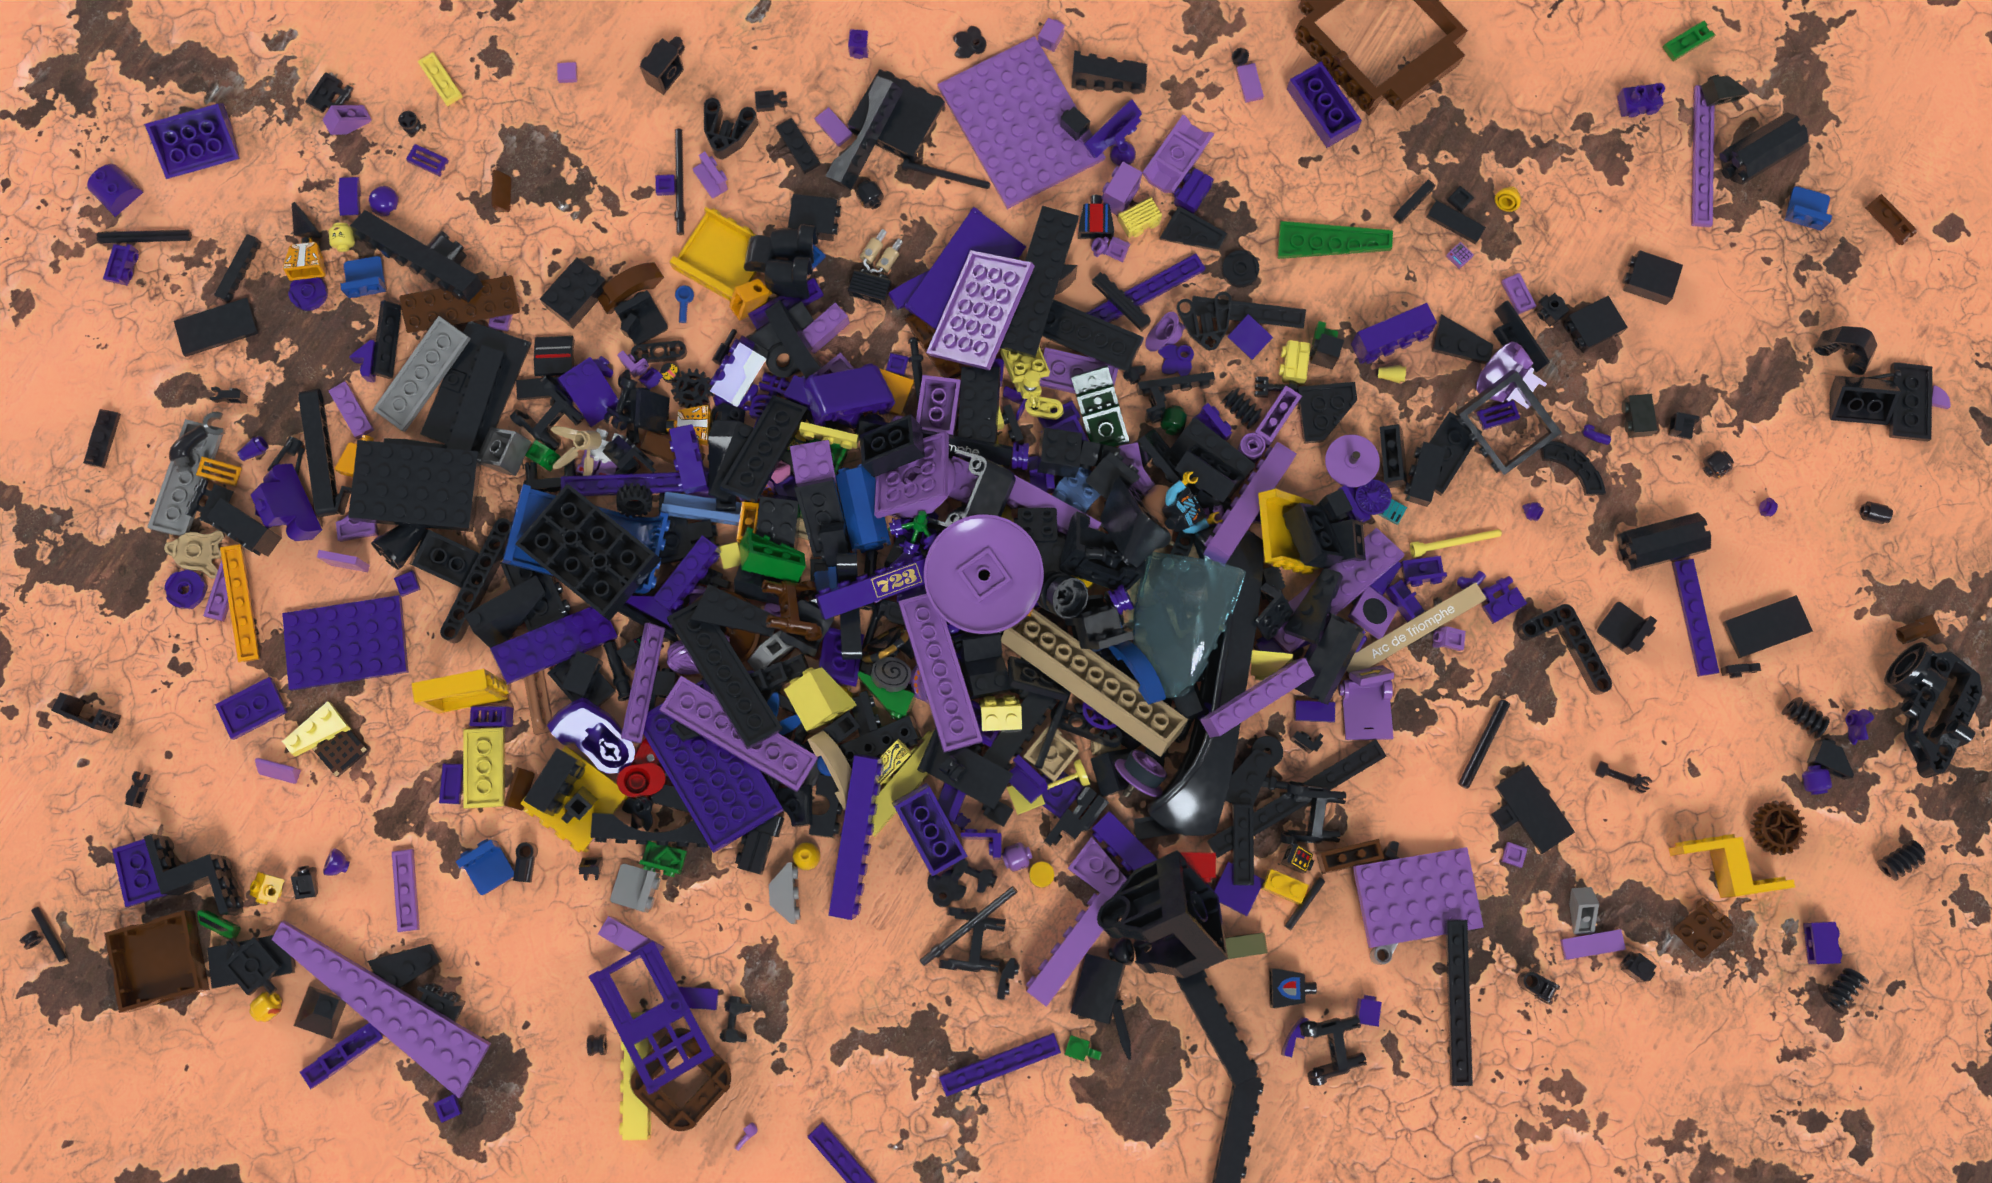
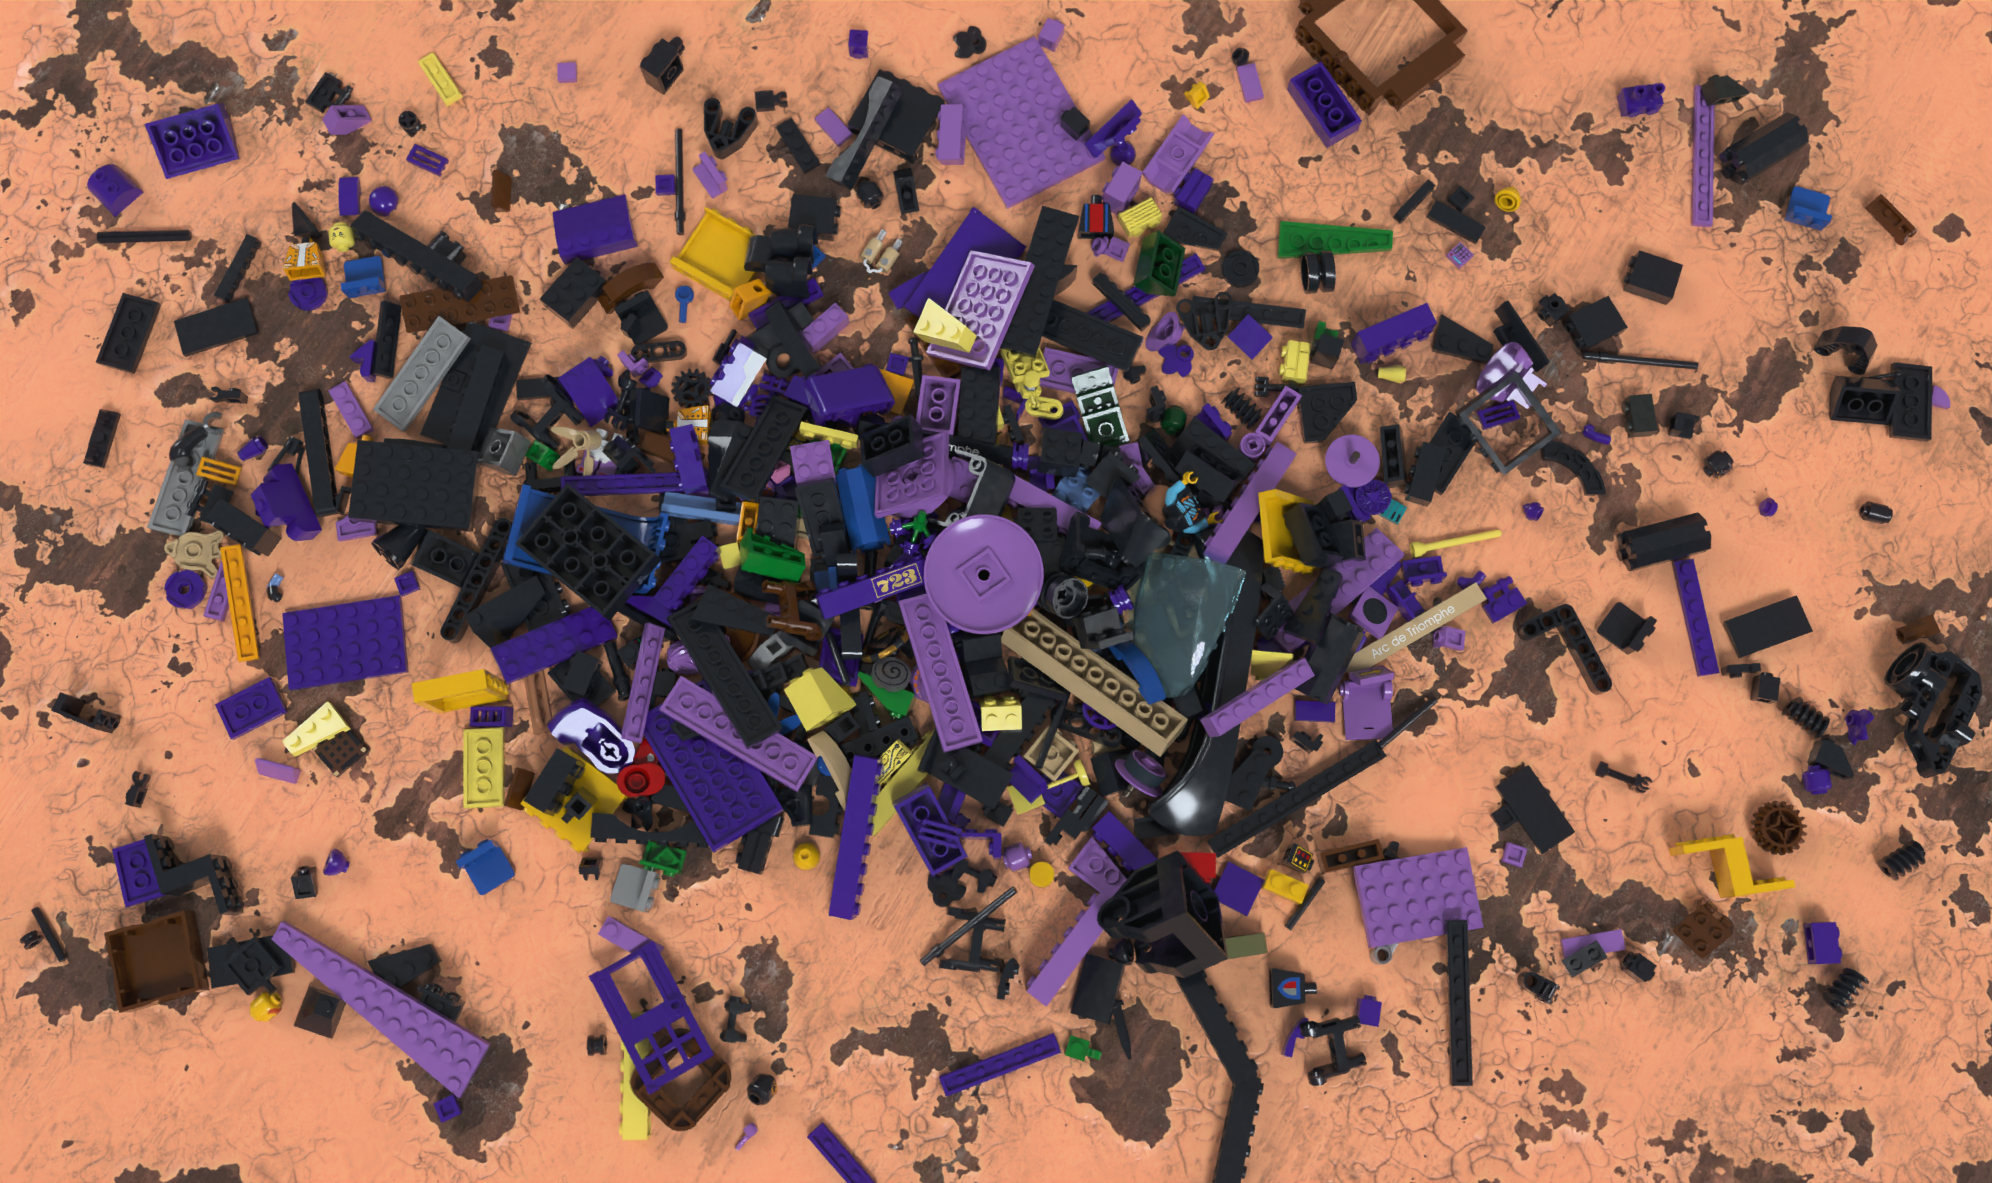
(121, 264): dark purple bracket -> none
(128, 333): none -> black plate
(218, 924): green slope -> none
(266, 888): yellow brick -> none
(272, 588): none -> black arm
(341, 1055): dark purple slope -> none
(343, 561): medium lavender tile -> none
(405, 890): medium lavender tile -> none
(451, 784): dark purple tile -> none
(525, 865): black piece -> none
(553, 355): black slope -> none
(594, 229): none -> dark purple slope
(634, 508): black tyre -> none
(669, 372): tile -> none
(700, 997): dark purple tile -> none
(762, 1089): none -> black head
(784, 893): light grey slope -> none
(837, 658): none -> black bar
(870, 287): black brick -> none
(906, 191): none -> black slope
(935, 840): none -> dark purple tile
(943, 329): none -> light yellow wedge
(944, 174): black bar -> none
(952, 134): none -> medium lavender brick
(1108, 74): black wedge -> none
(1159, 265): none -> dark green slope
(1183, 383): black plate -> none
(1197, 94): none -> yellow tile
(1243, 844): black tile -> none
(1315, 831): black connector -> none
(1318, 272): none -> black wheel
(1407, 722): none -> black bar
(1484, 744): black axle -> none
(1518, 293): medium lavender plate -> none
(1583, 910): light grey slope -> none
(1584, 959): none -> black hinge
(1604, 357): none -> black bar
(1688, 41): green plate -> none
(1765, 688): none -> black brick

